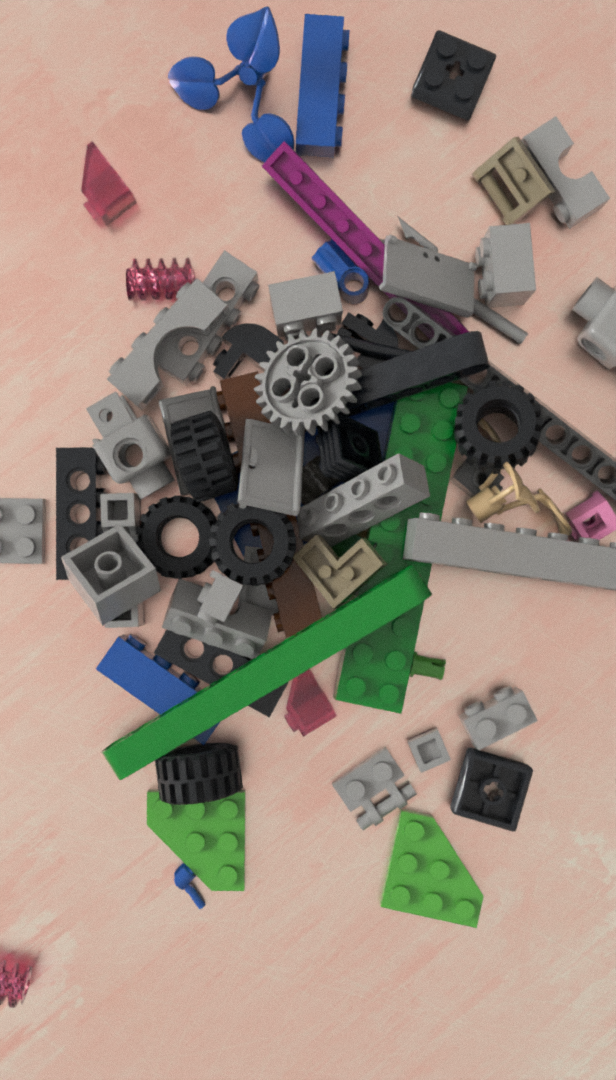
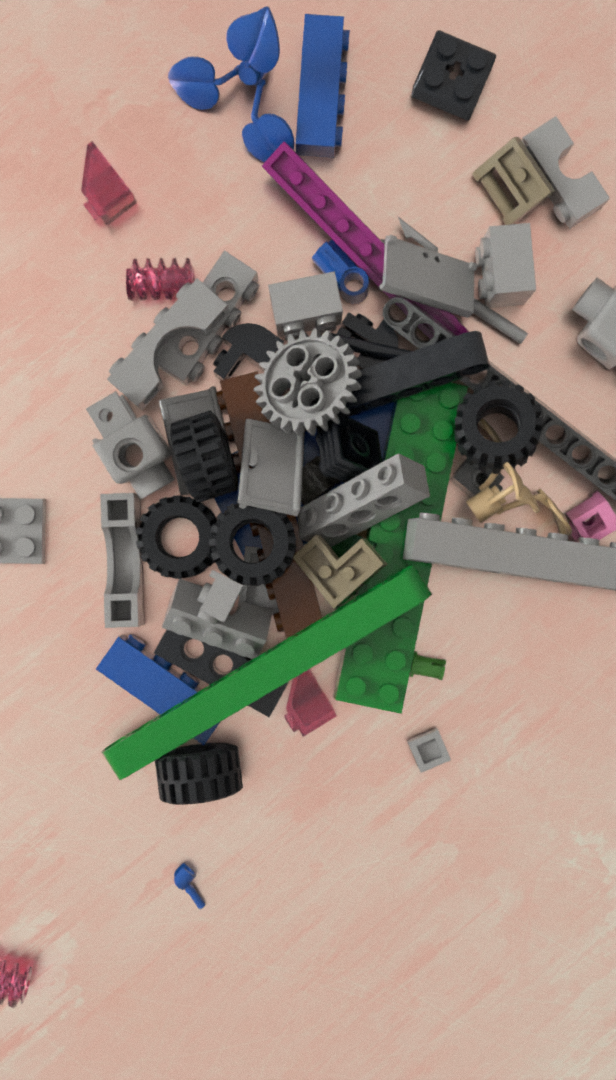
(69, 464): black brick -> none
(111, 574): light grey brick -> none
(205, 837): bright green plate -> none
(368, 780): light grey plate -> none
(428, 875): bright green plate -> none
(497, 717): light grey brick -> none
(501, 807): black brick -> none

